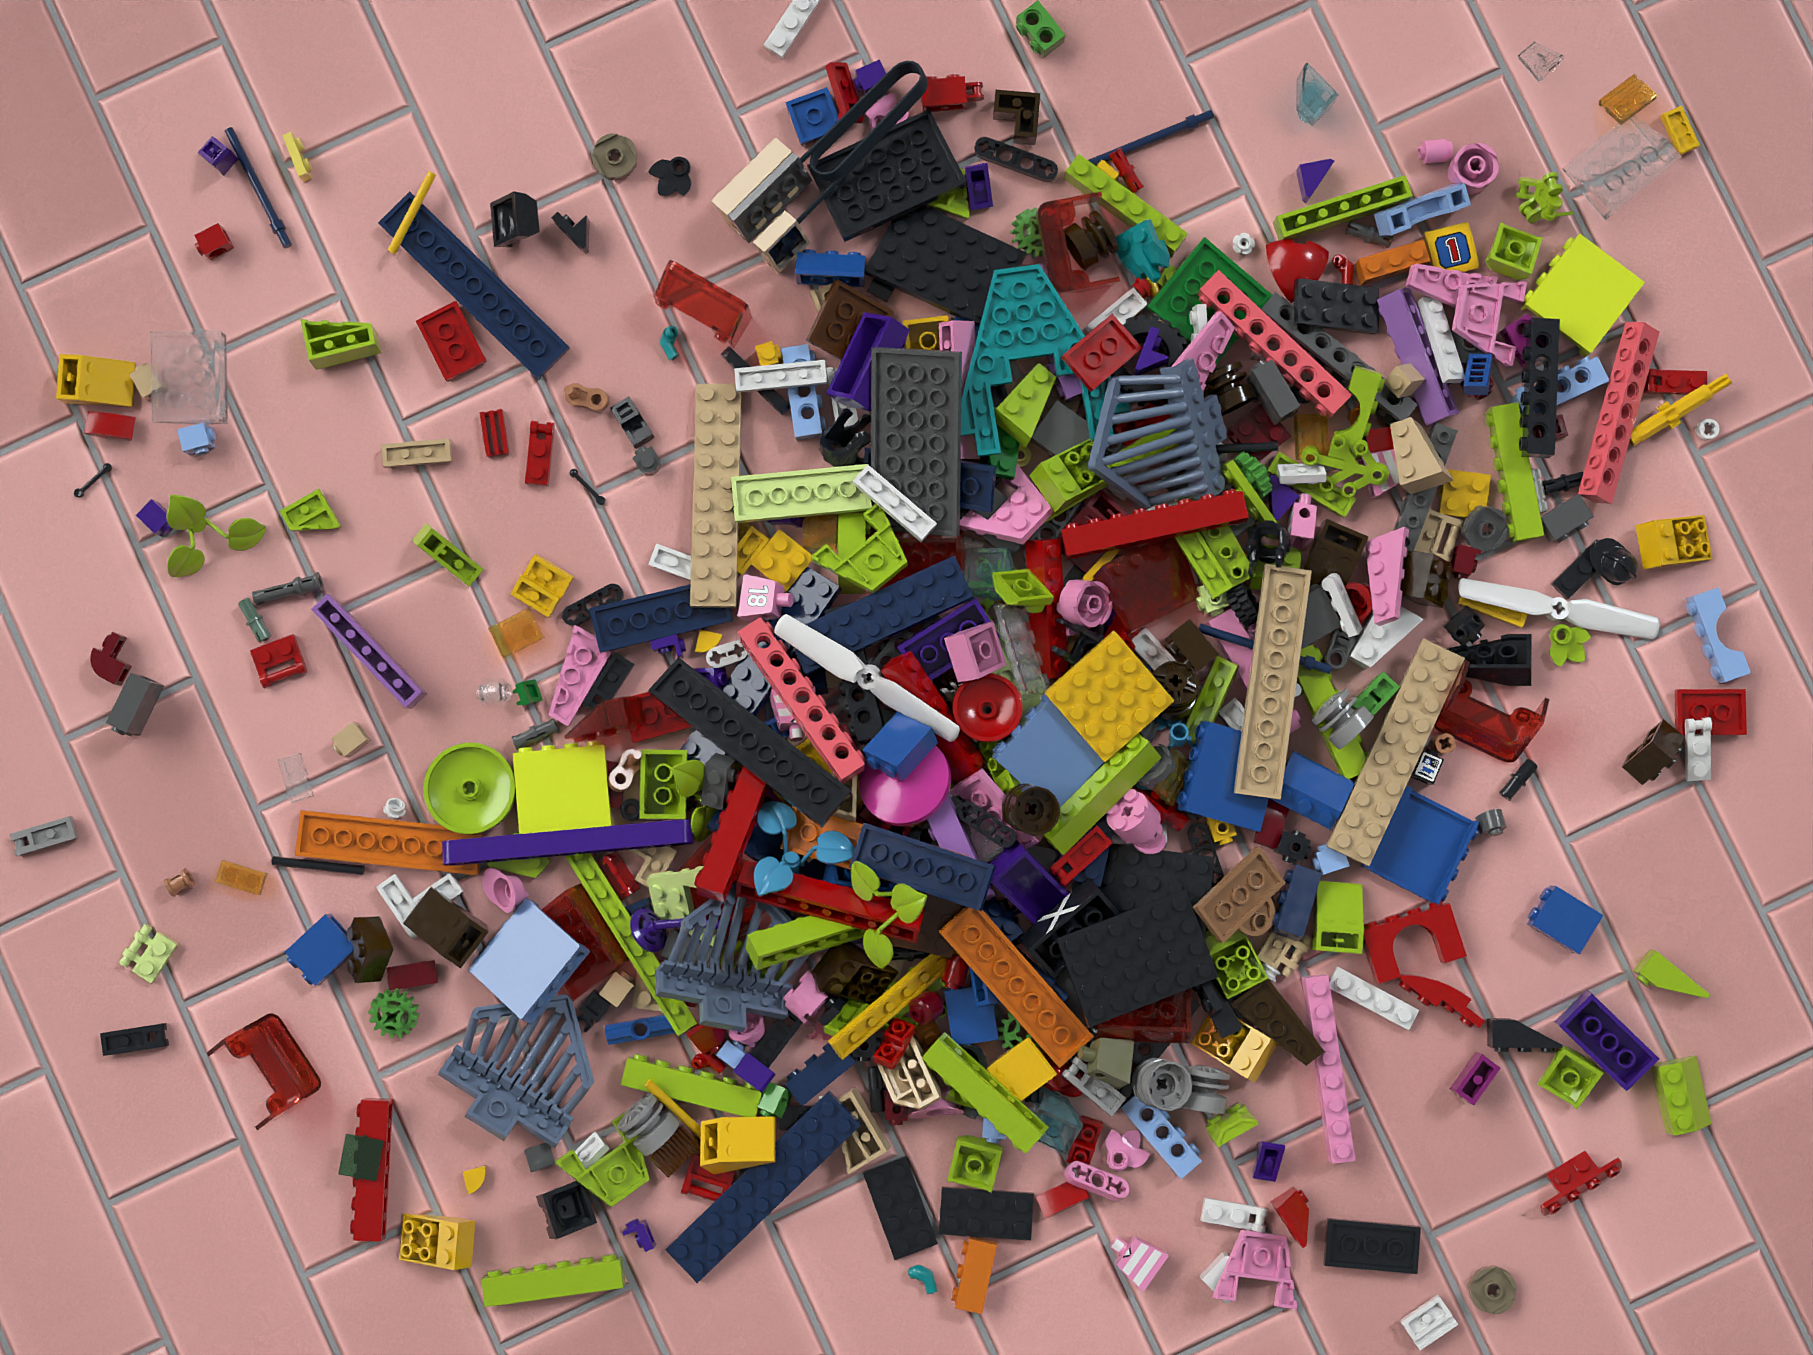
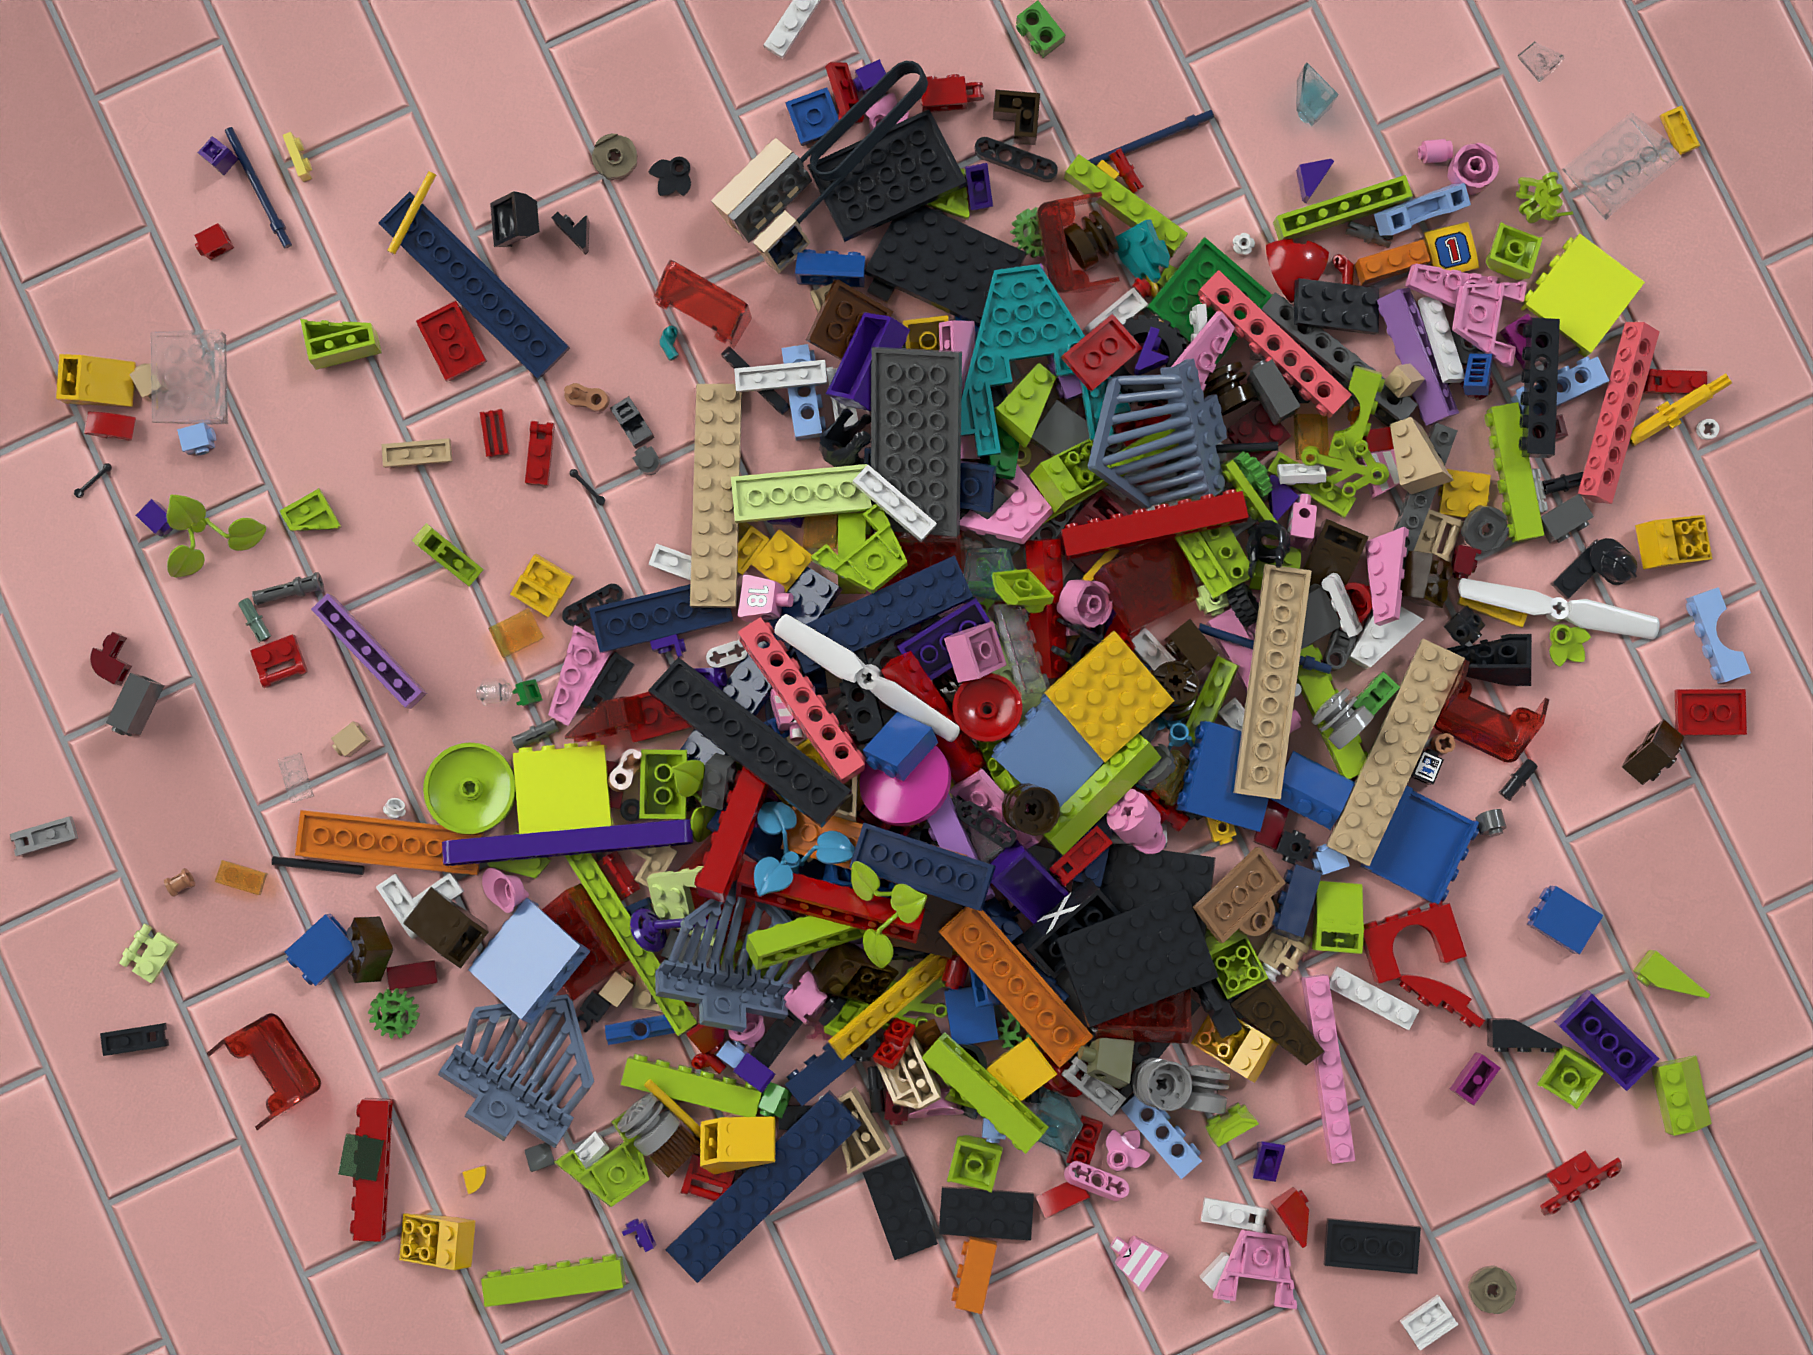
(566, 1209): black brick -> none
(707, 641): yellow tile -> none
(769, 354): yellow brick -> none
(924, 1275): teal arm -> none
(926, 1007): dark red head -> none
(1206, 836): black beam -> none
(1627, 99): clear yellow plate -> none
(1698, 749): white plate -> none

